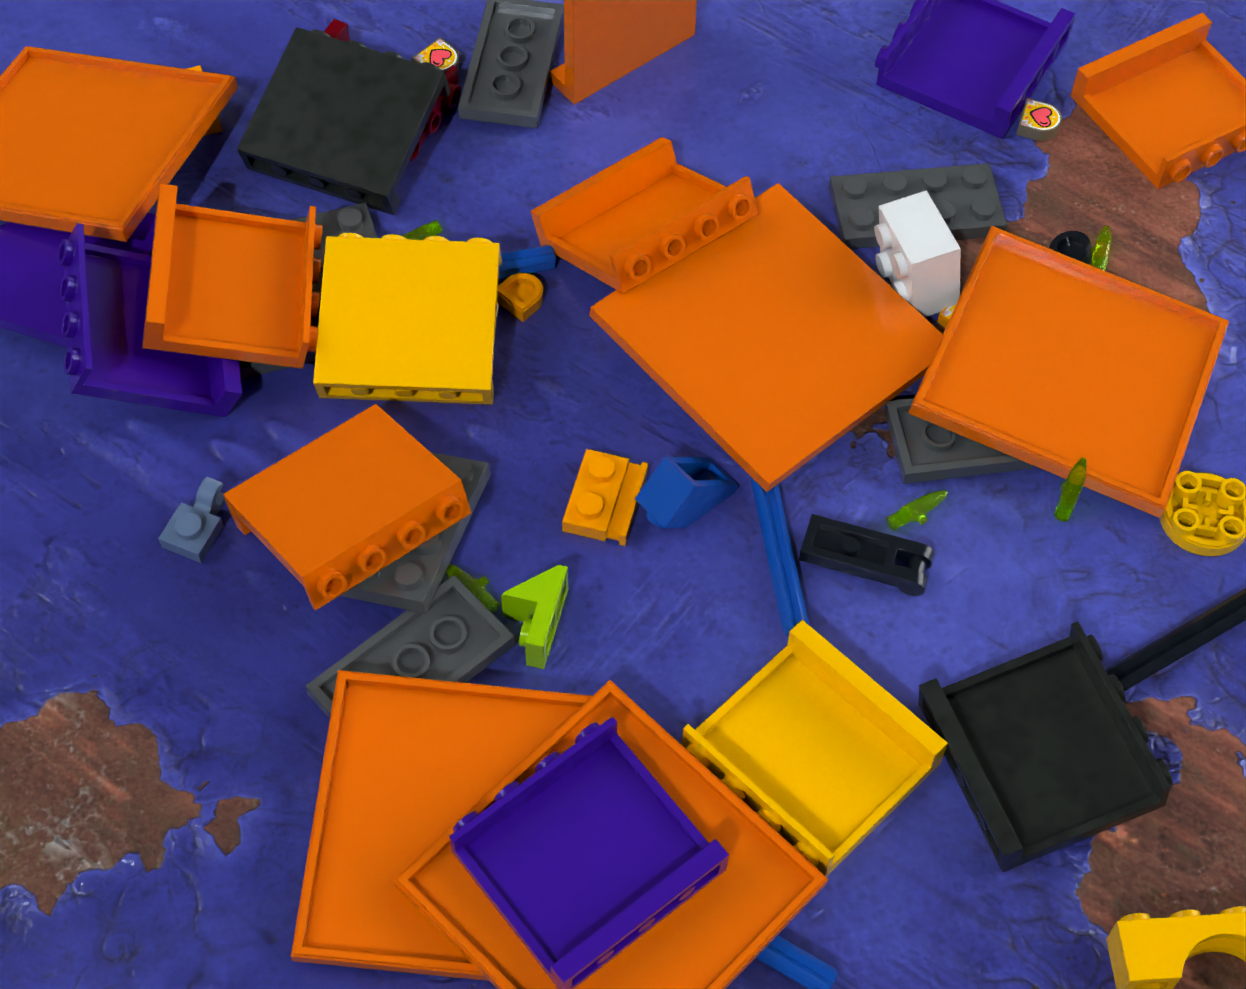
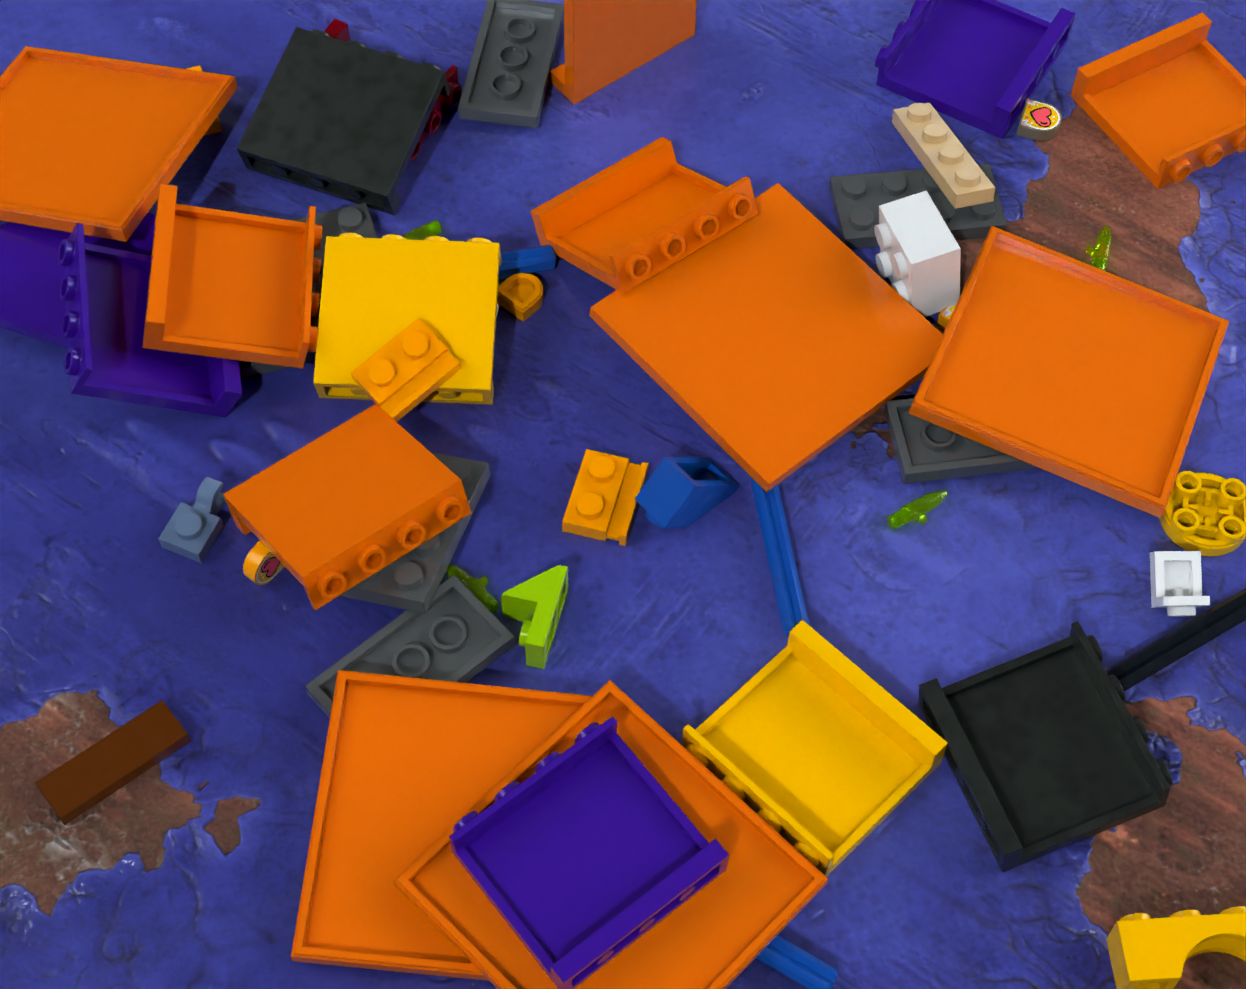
(113, 762): none -> reddish brown tile
(261, 565): none -> tile
(406, 370): none -> light orange plate
(440, 54): tile -> none
(867, 554): black plate -> none
(943, 155): none -> tan plate
(1071, 491): clear neon green helmet -> none
(1073, 244): black tile -> none
(1177, 582): none -> white bracket

